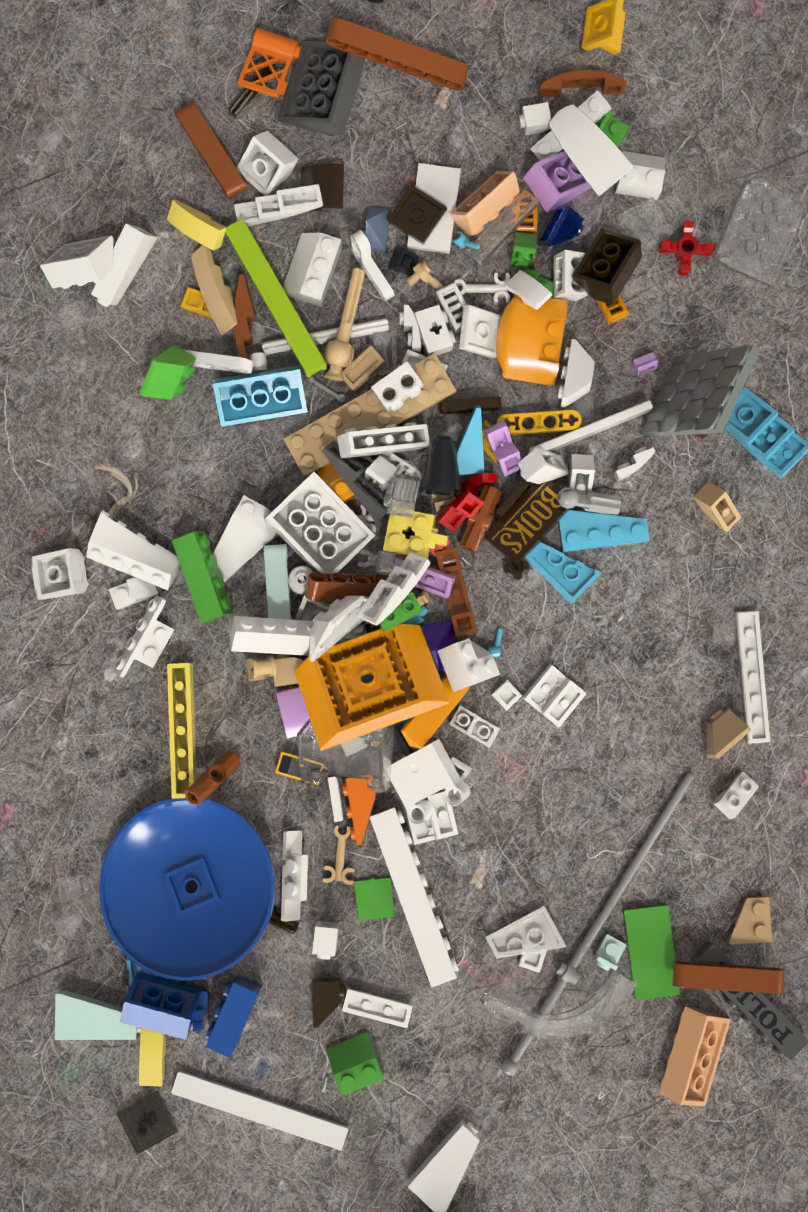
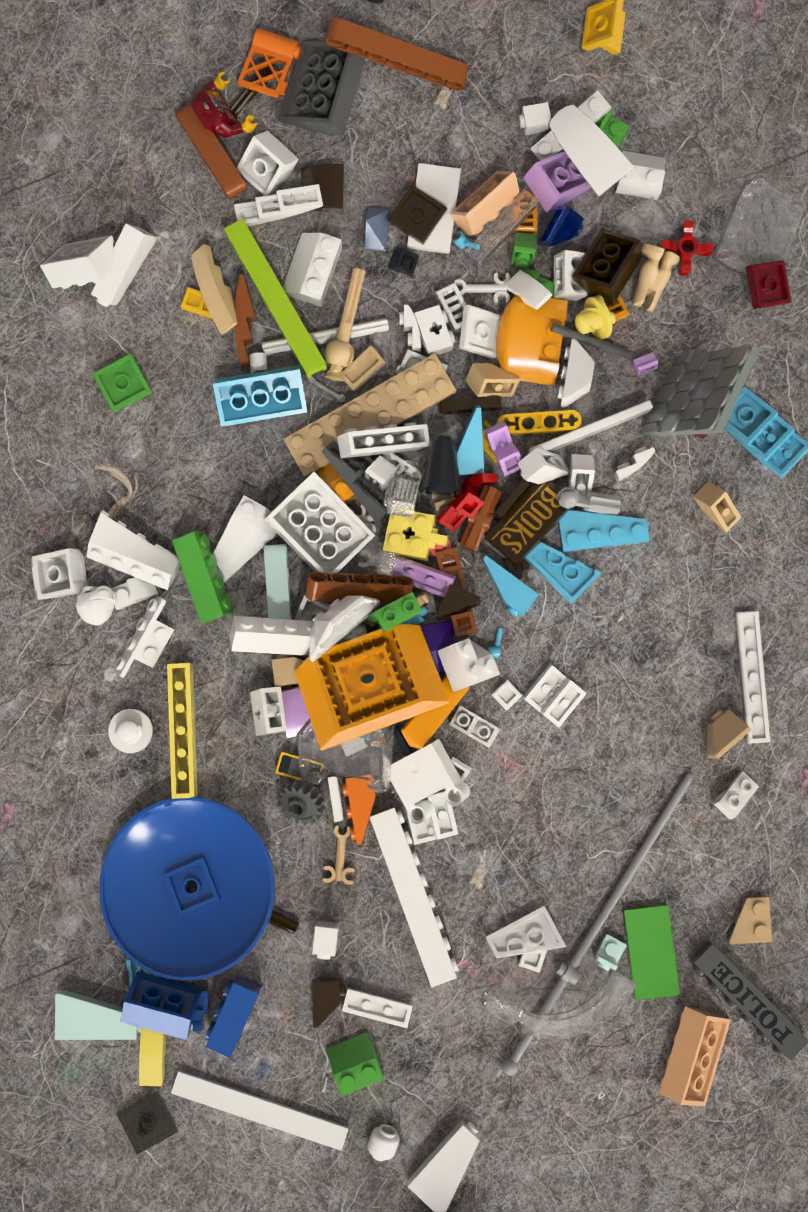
(96, 605): none -> white hair
(122, 383): none -> bright green plate
(130, 731): none -> white plate
(168, 374): bright green slope -> none
(196, 225): light yellow slope -> none
(206, 784): dark orange piece -> none
(216, 113): none -> dark red torso
(222, 362): white beam -> none
(261, 668): tan piece -> none
(268, 711): none -> white brick
(293, 876): white bracket -> none
(298, 574): white head -> none
(301, 801): none -> dark grey gear
(362, 252): white beam -> none
(374, 898): bright green piece -> none
(383, 1142): none -> white head
(394, 382): white brick -> none
(394, 590): white slope -> none
(423, 272): tan piece -> none
(456, 602): none -> dark brown slope
(490, 380): none -> tan slope
(512, 591): none -> medium azure slope
(561, 330): none -> dark grey bar
(582, 78): dark orange slope -> none
(595, 318): none -> light yellow plate
(651, 278): none -> tan piece
(728, 977): dark orange beam -> none
(768, 284): none -> dark red tile

